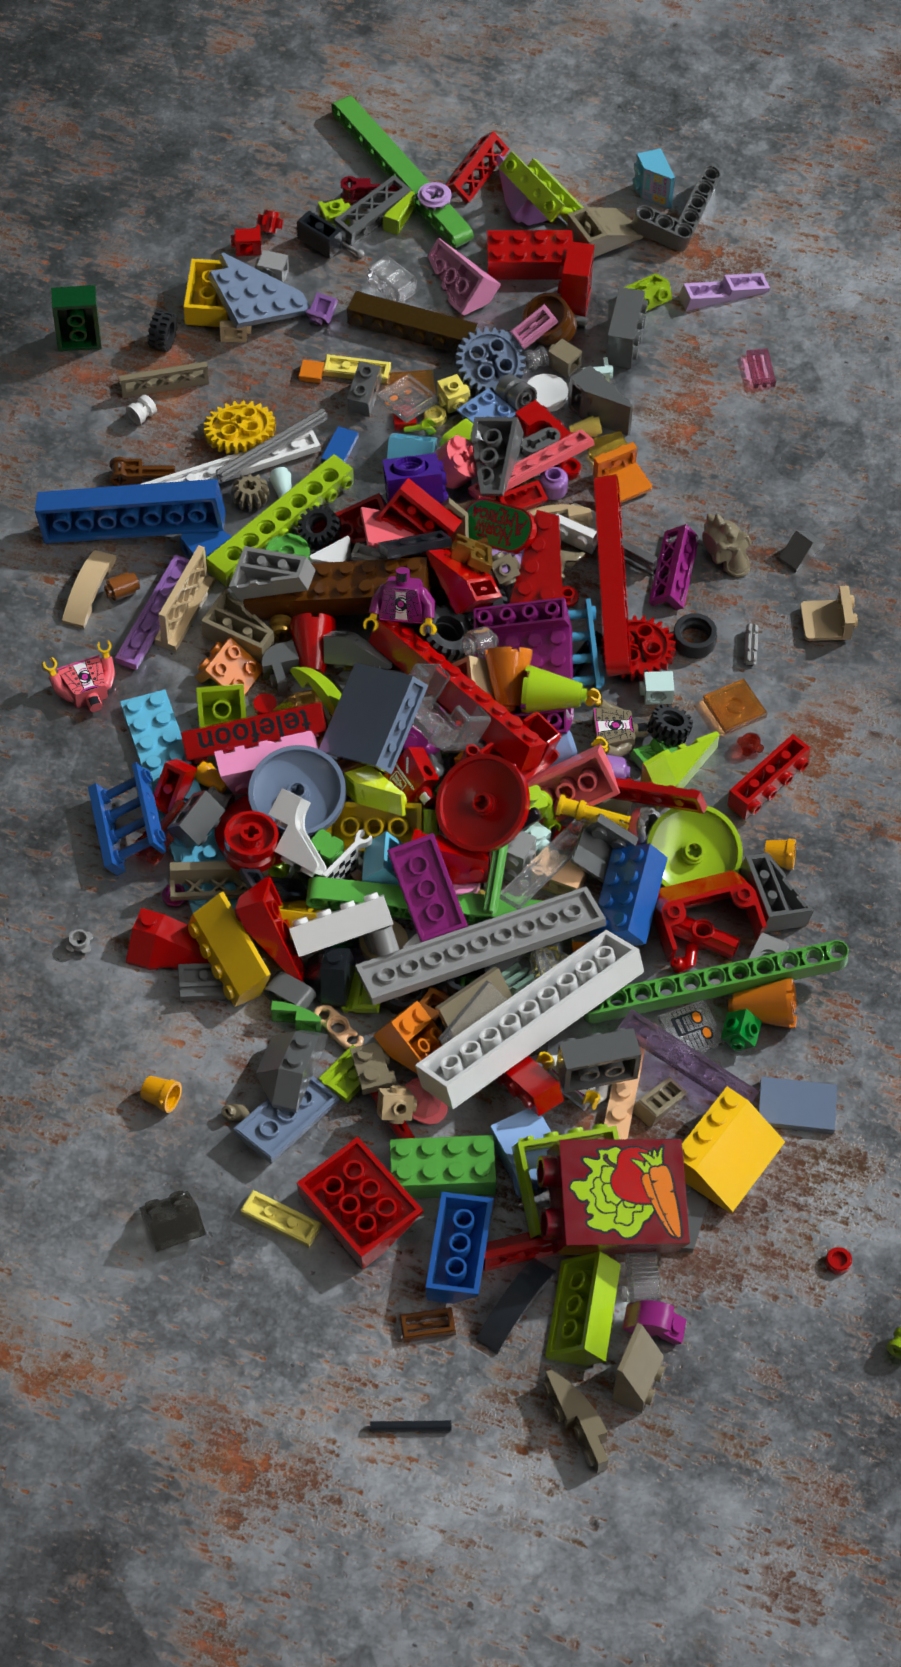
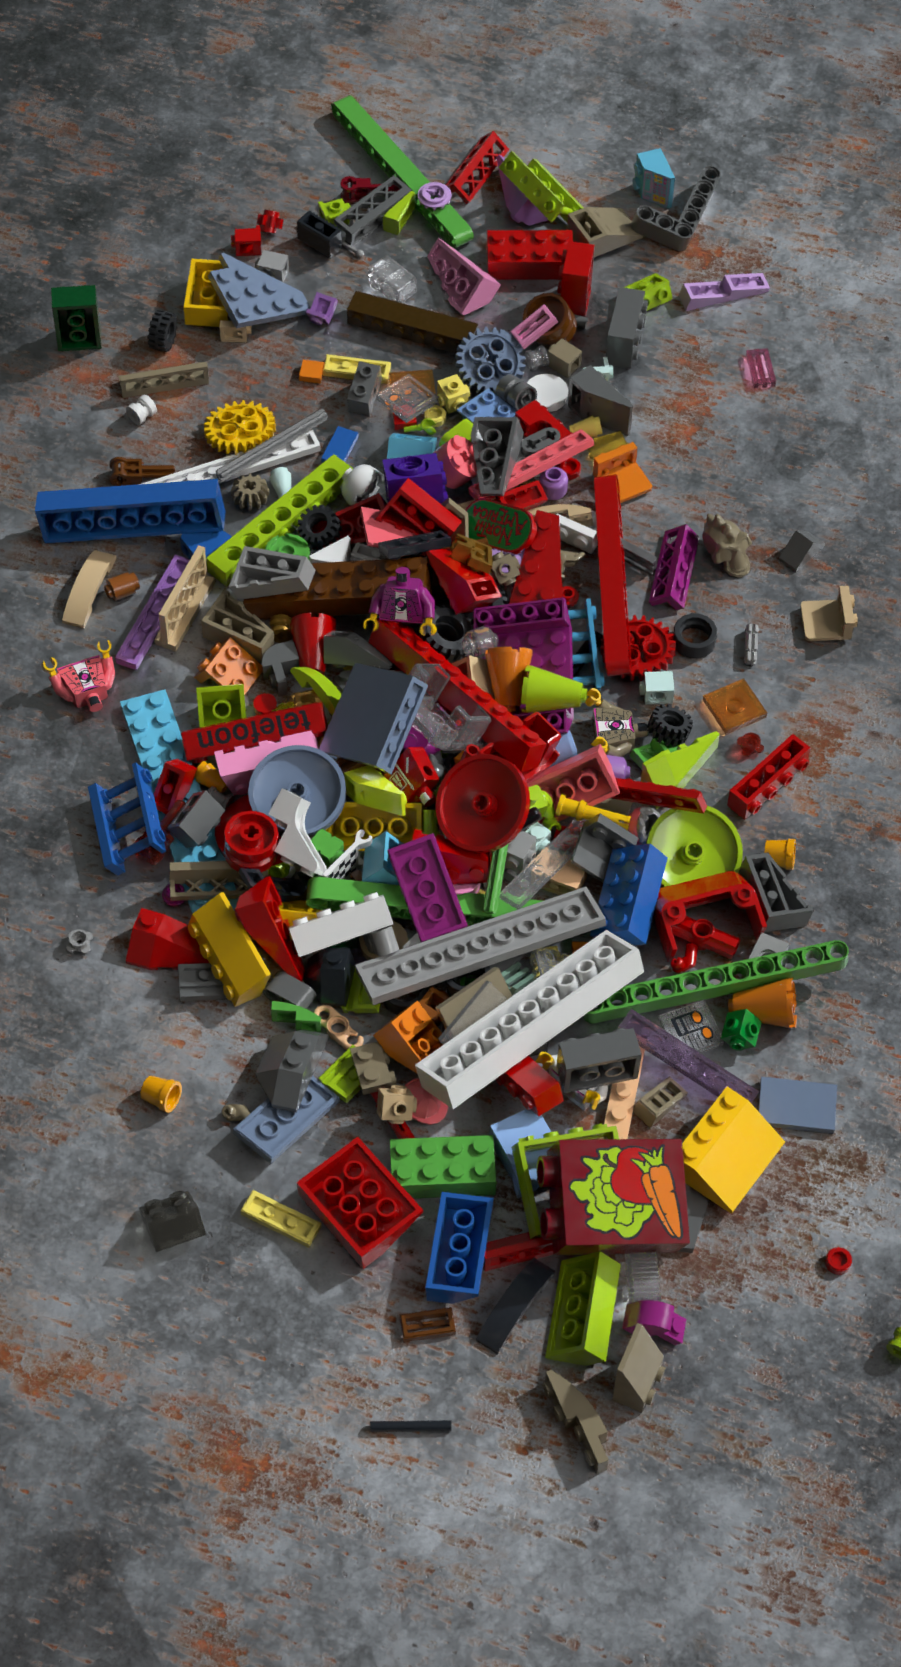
(360, 483): none -> white cylinder

